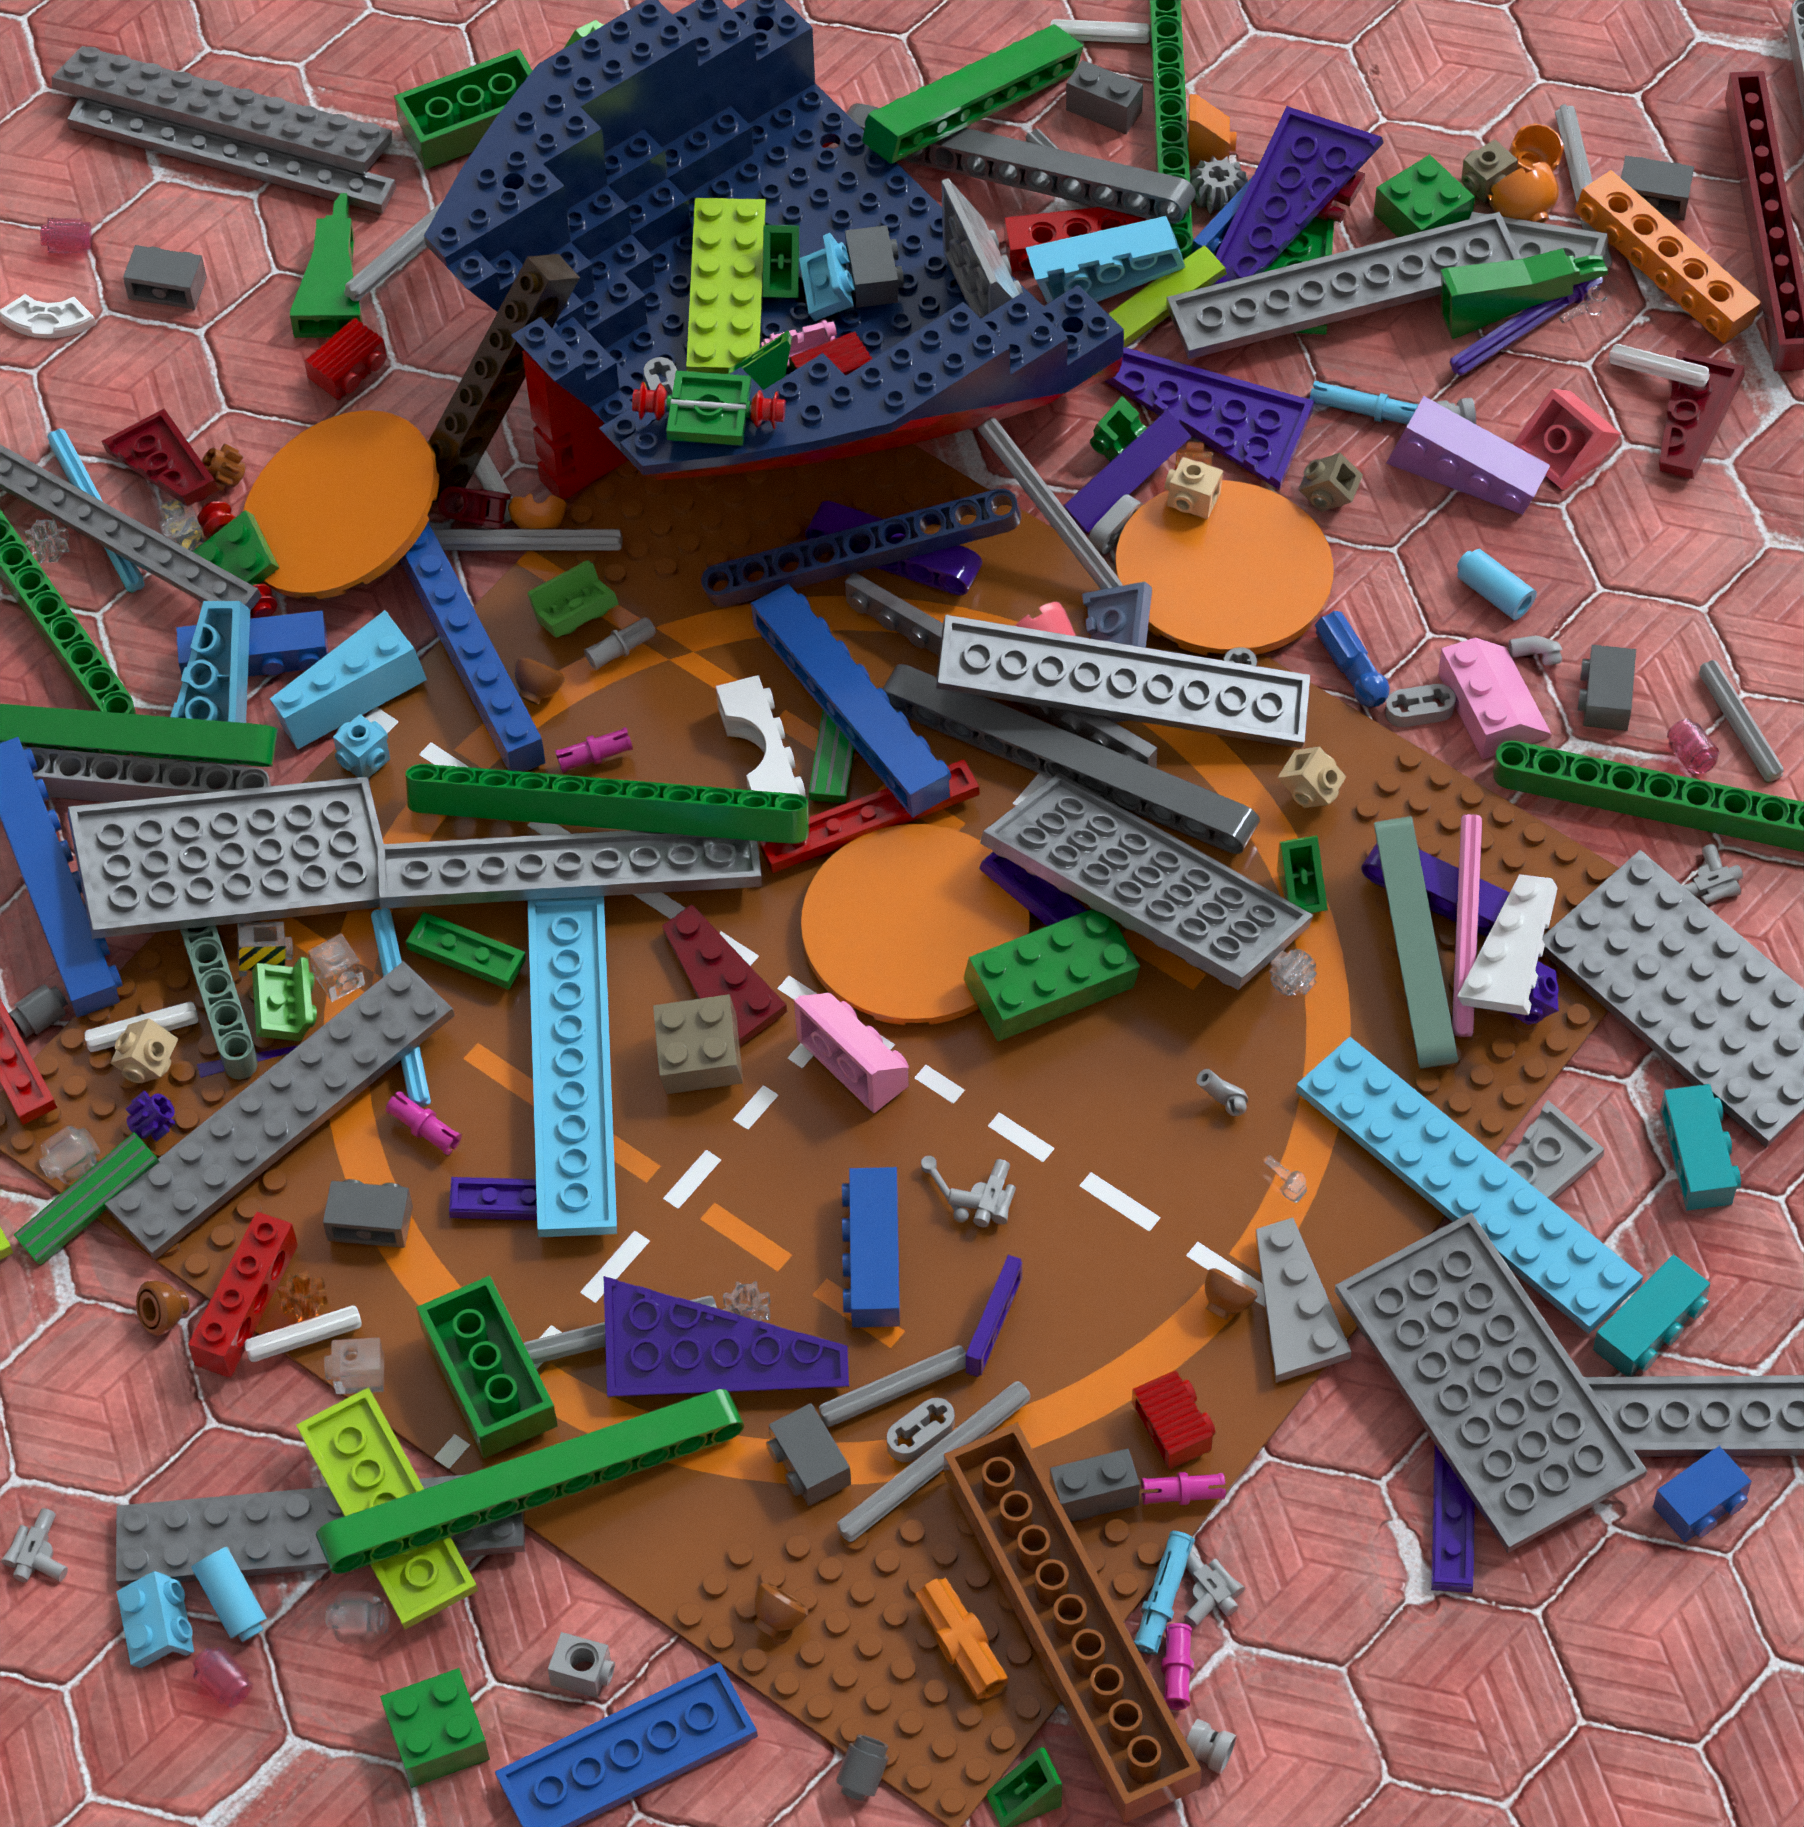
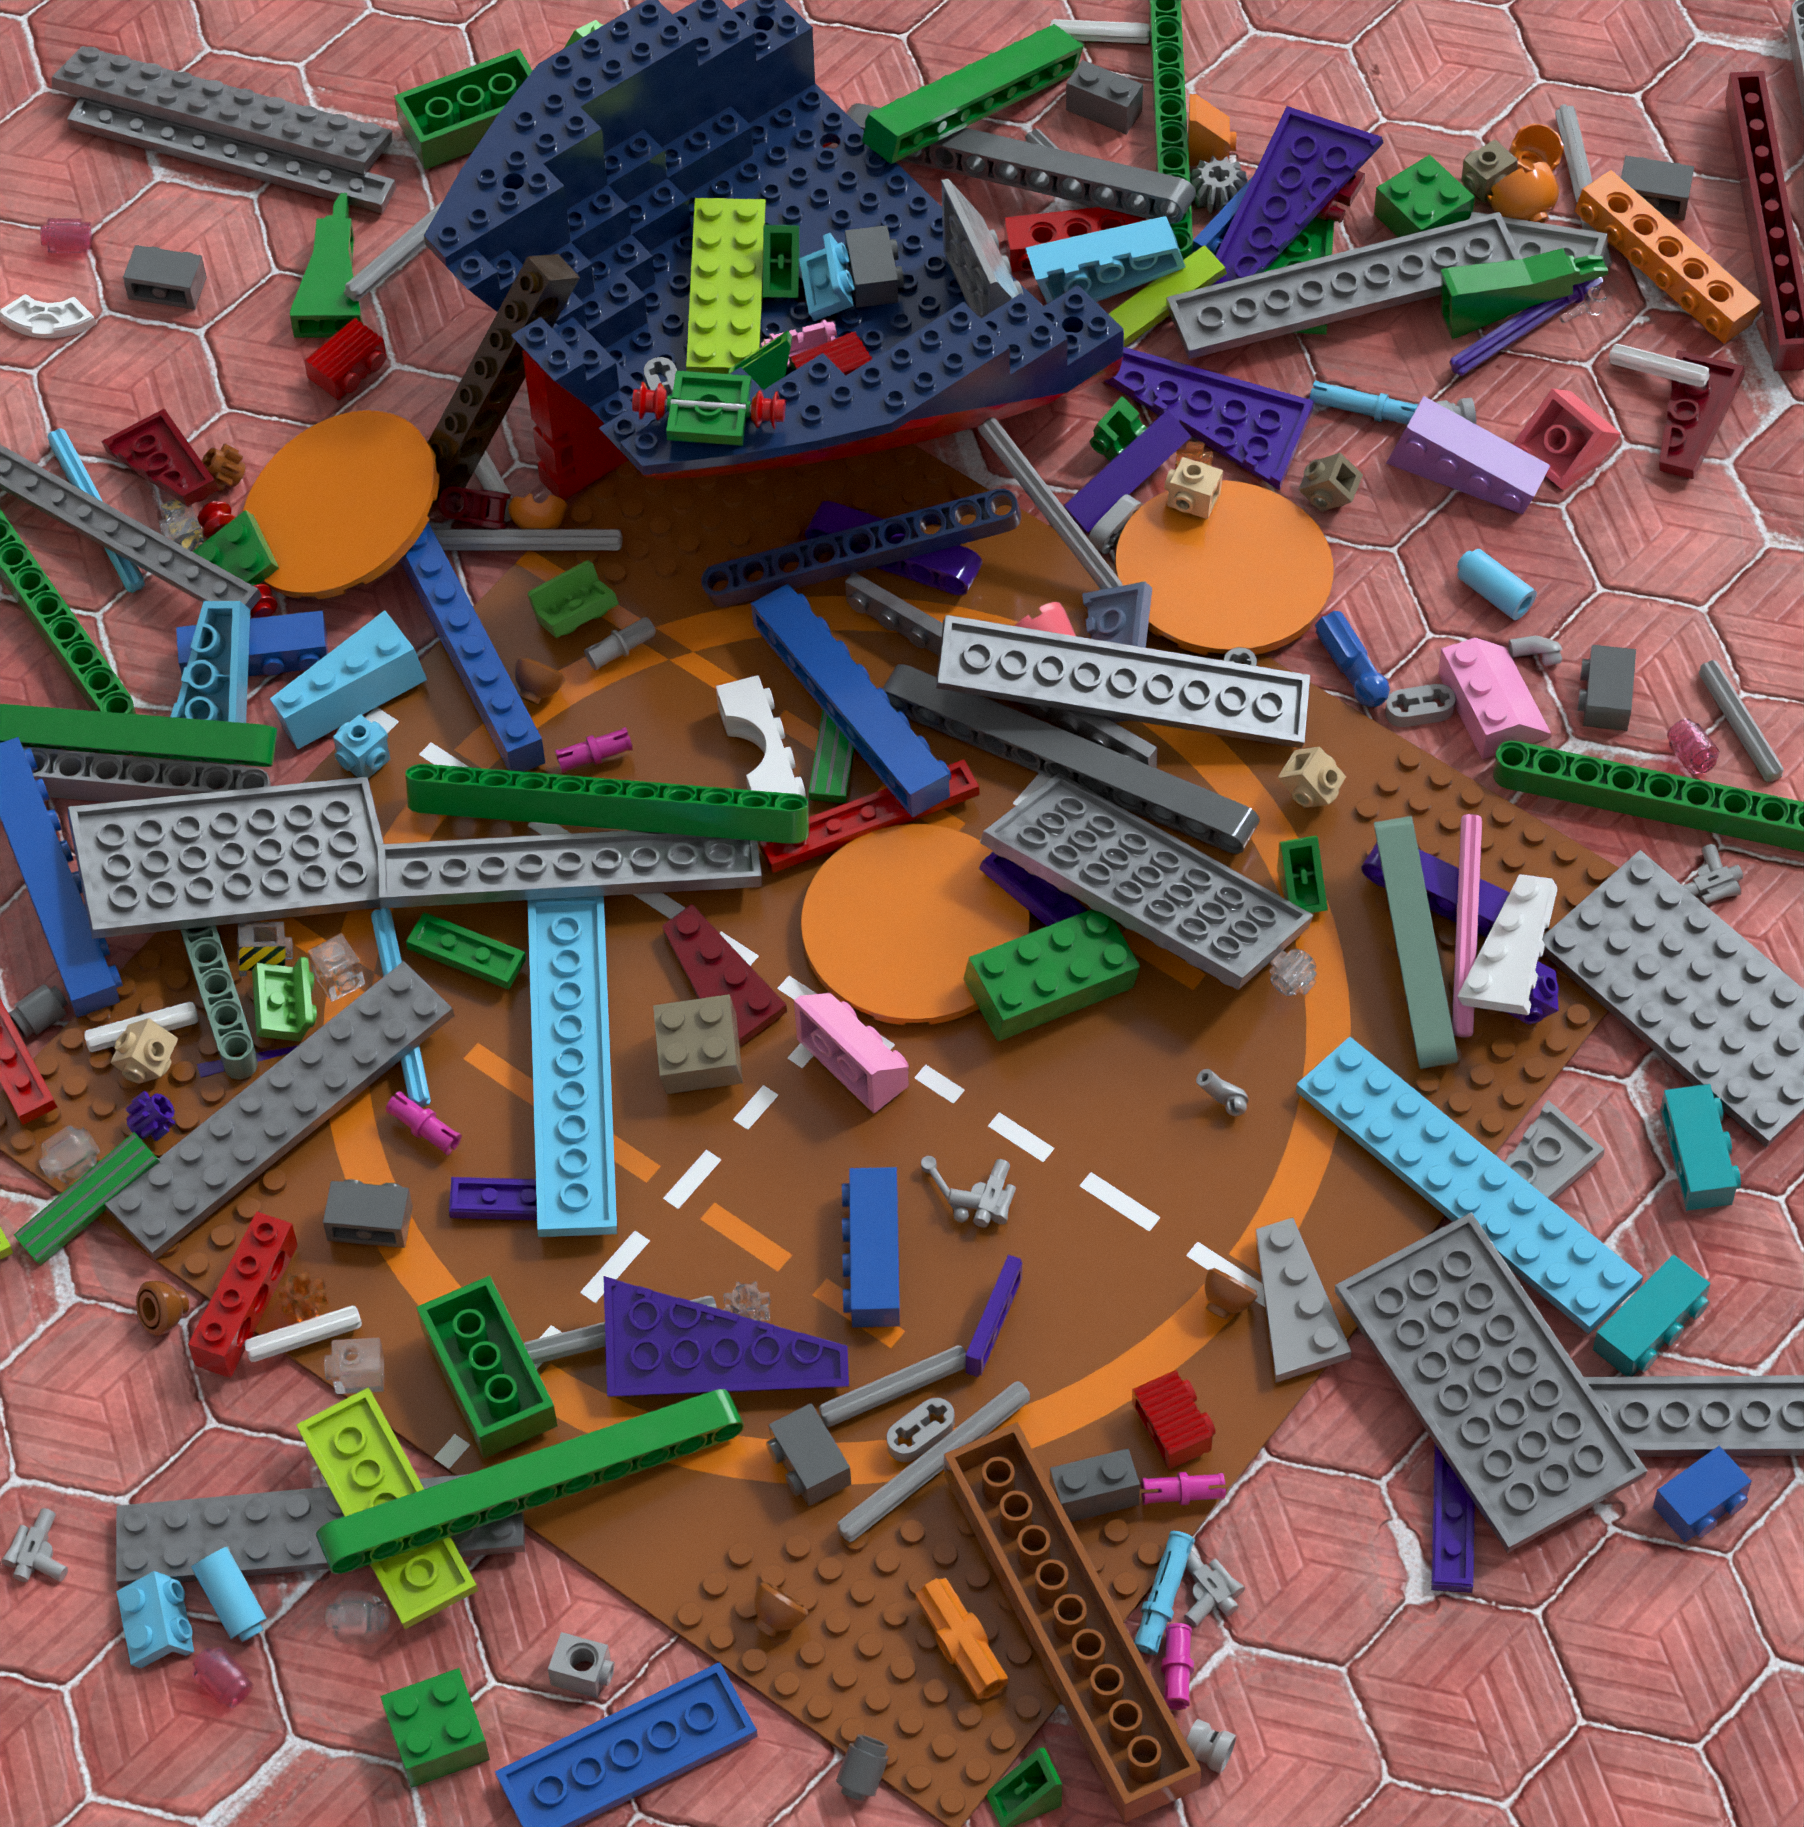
(47, 540): clear gear -> none
(1294, 1184): clear hand -> none

